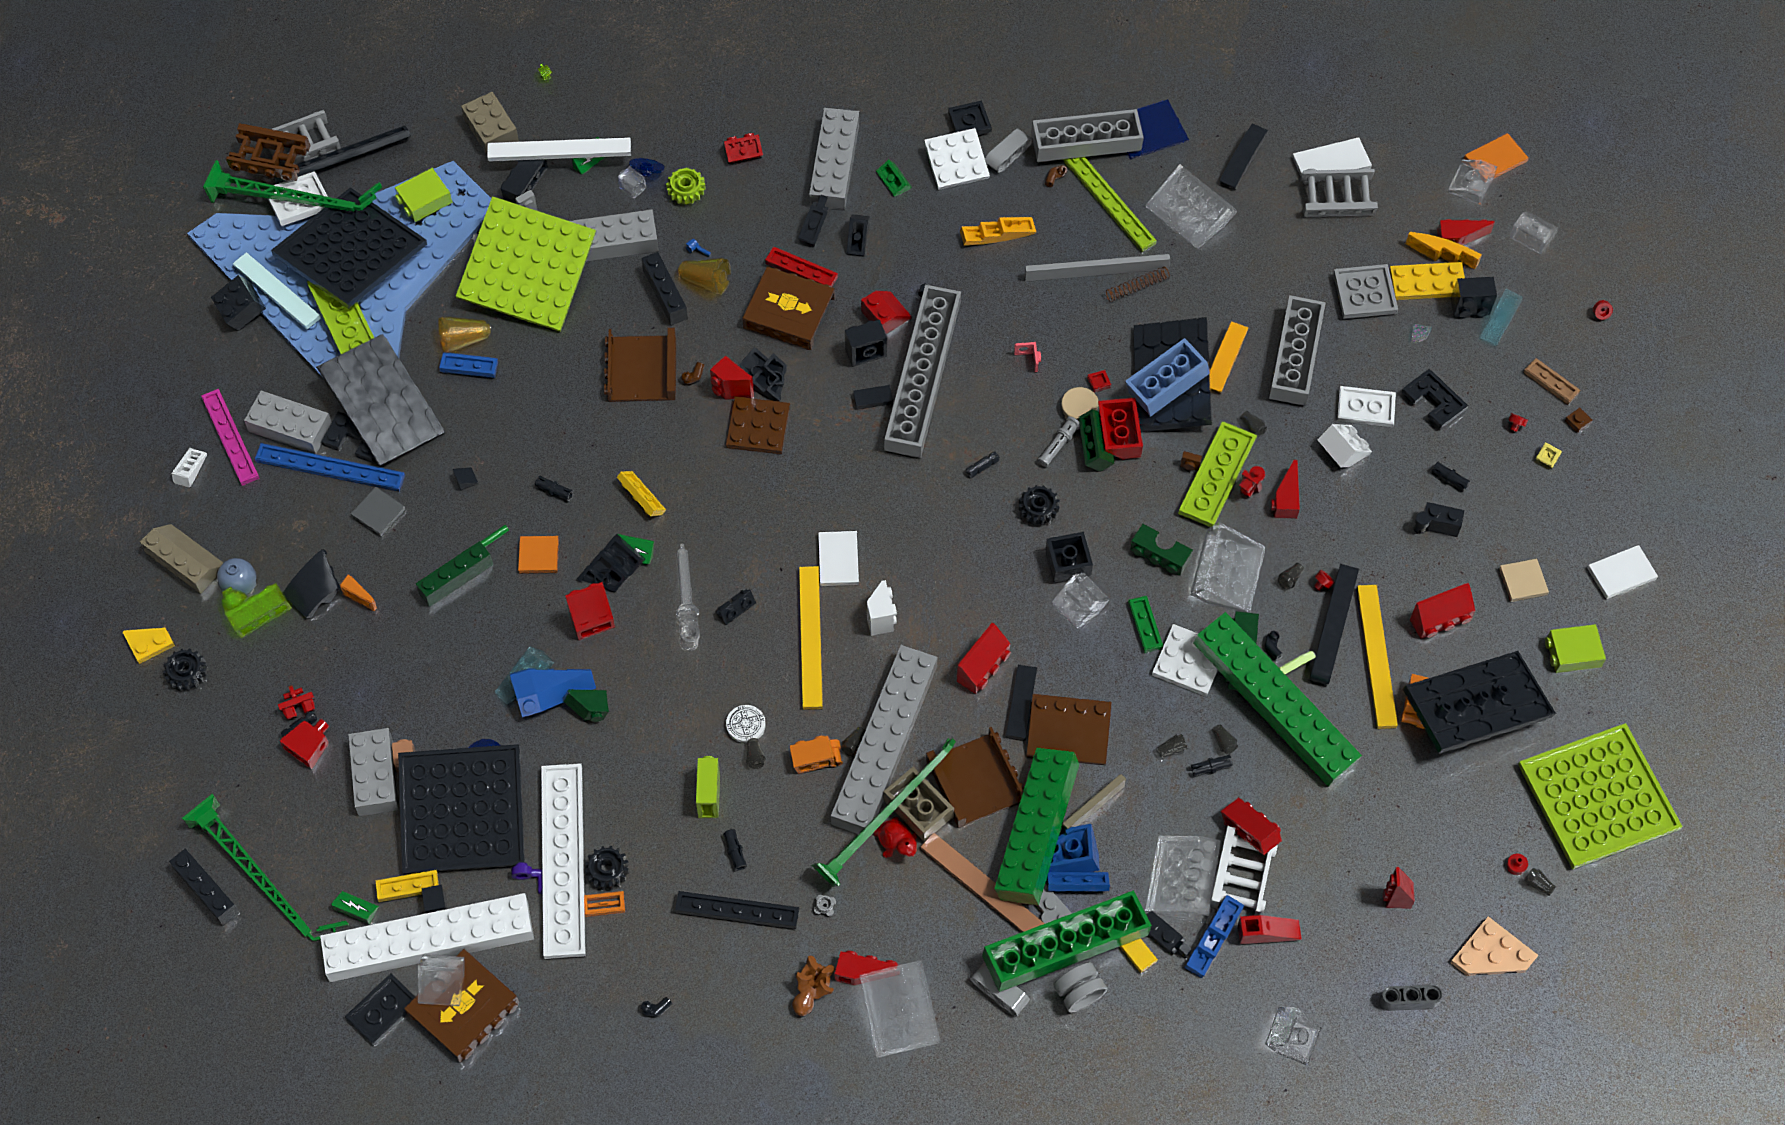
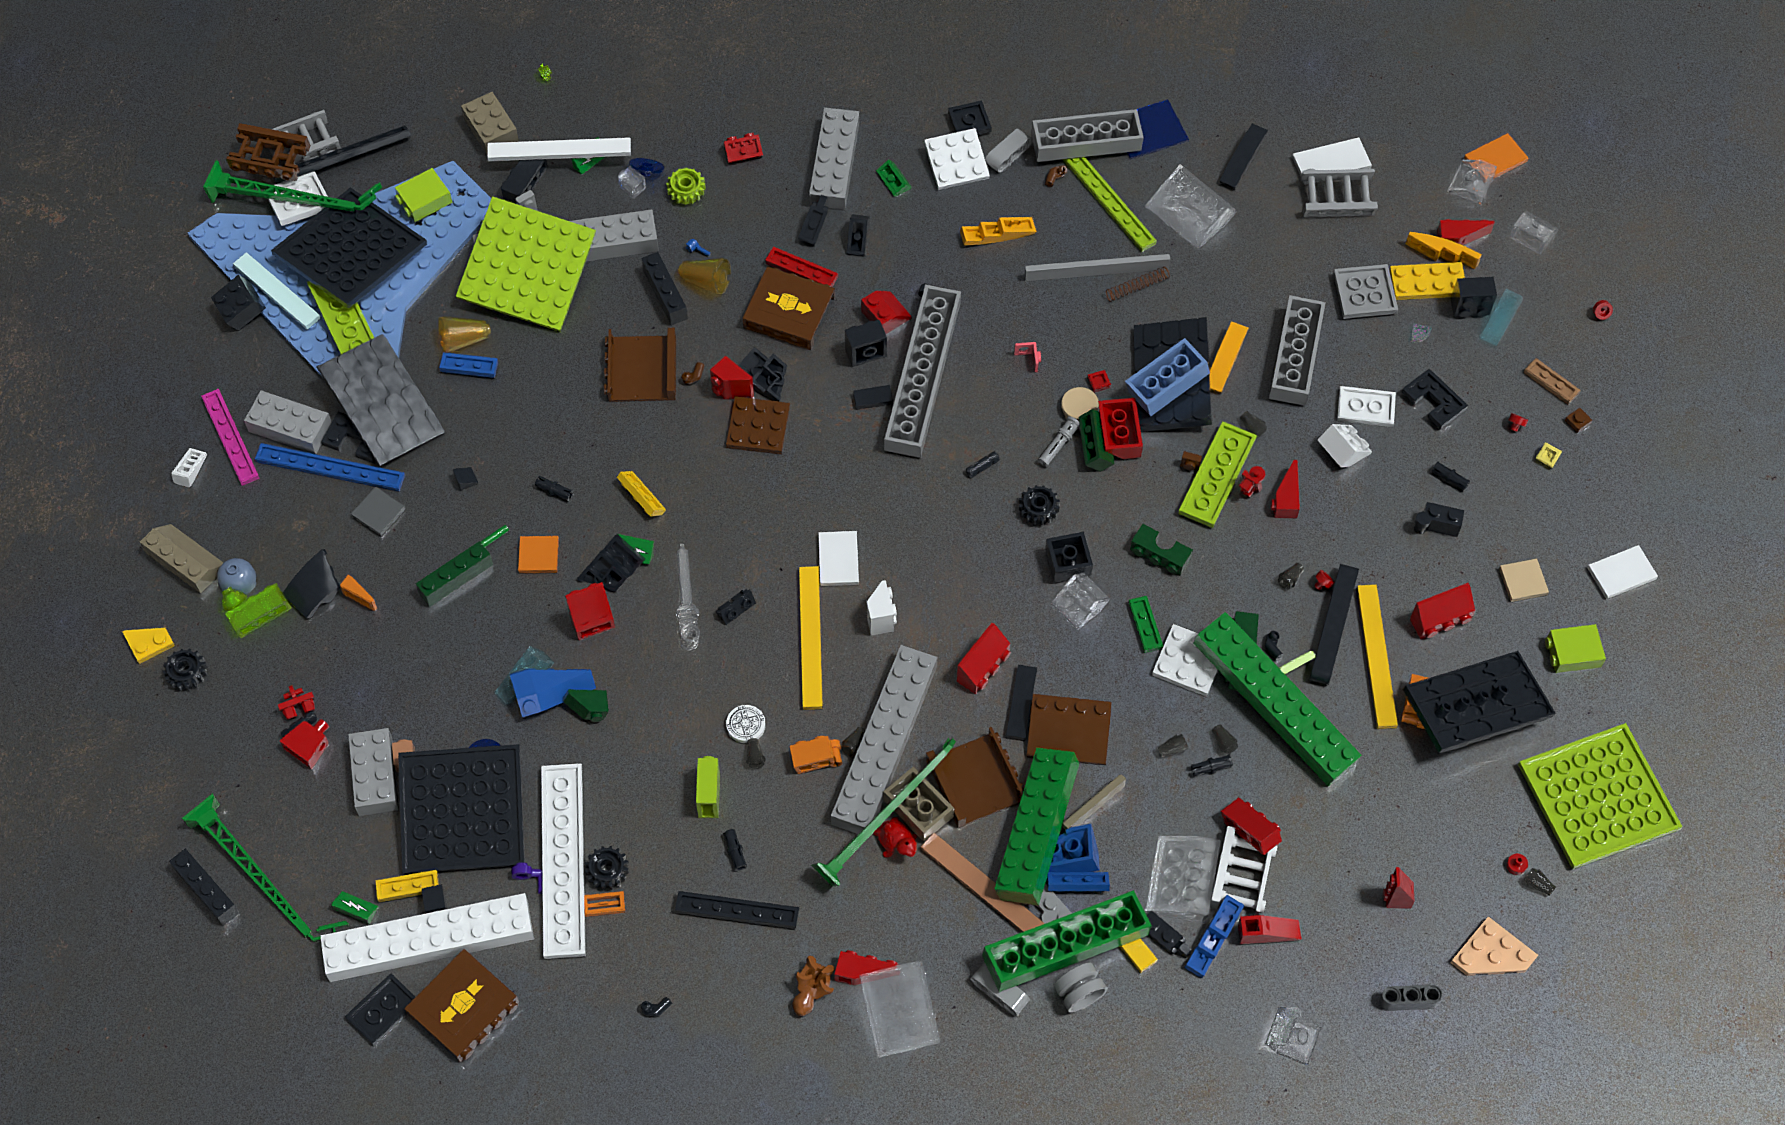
(440, 980): clear slope -> none
(829, 901): light grey plate -> none
(1228, 569): clear slope -> none

